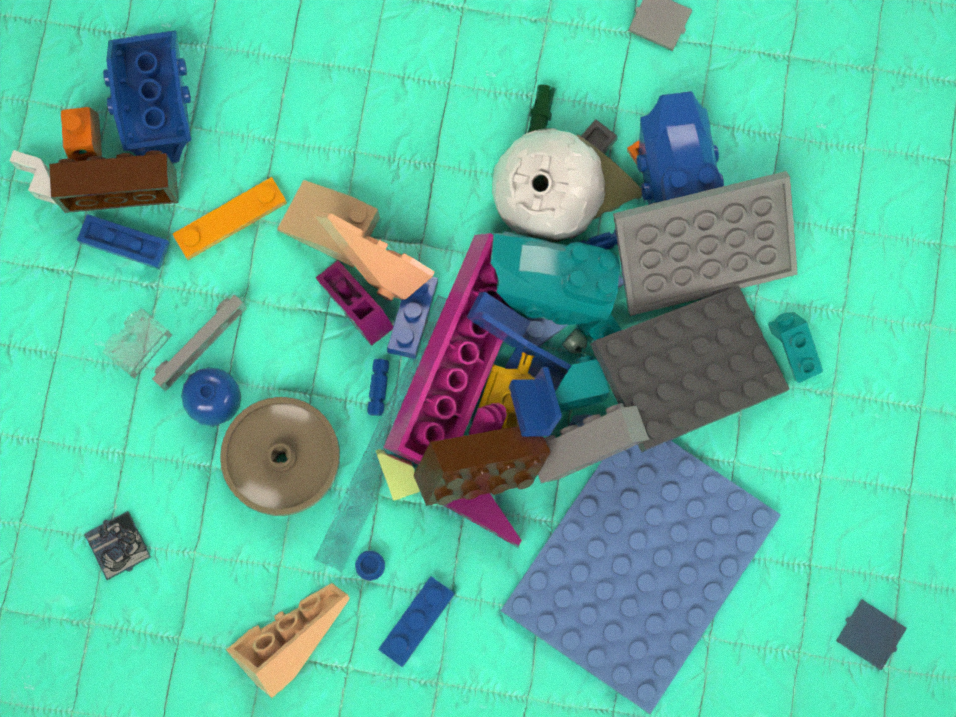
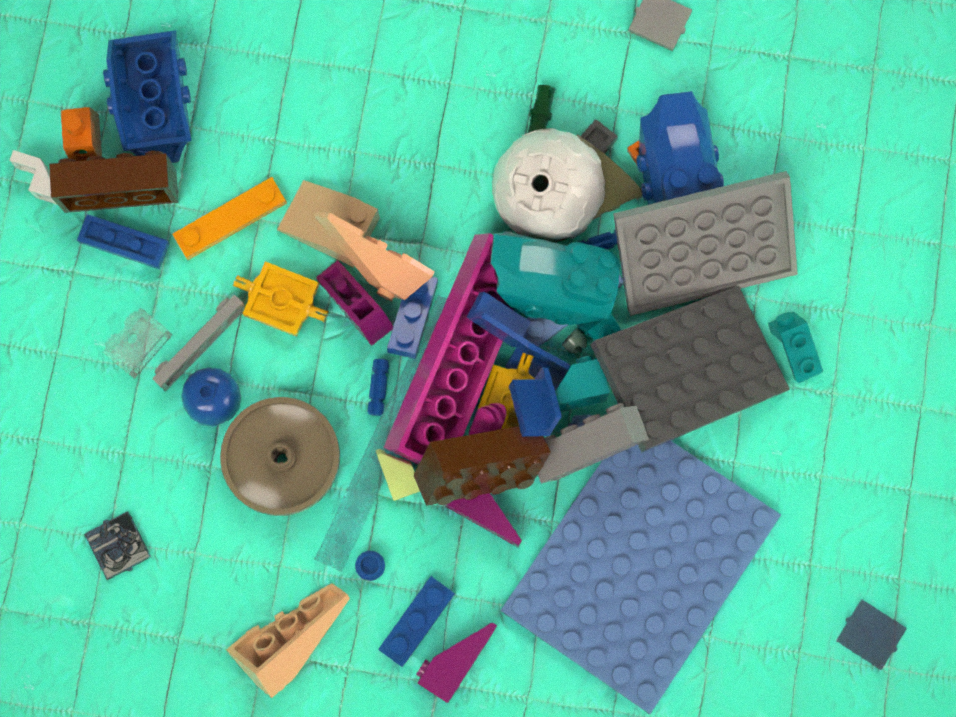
(280, 299): none -> yellow plate
(450, 667): none -> magenta slope

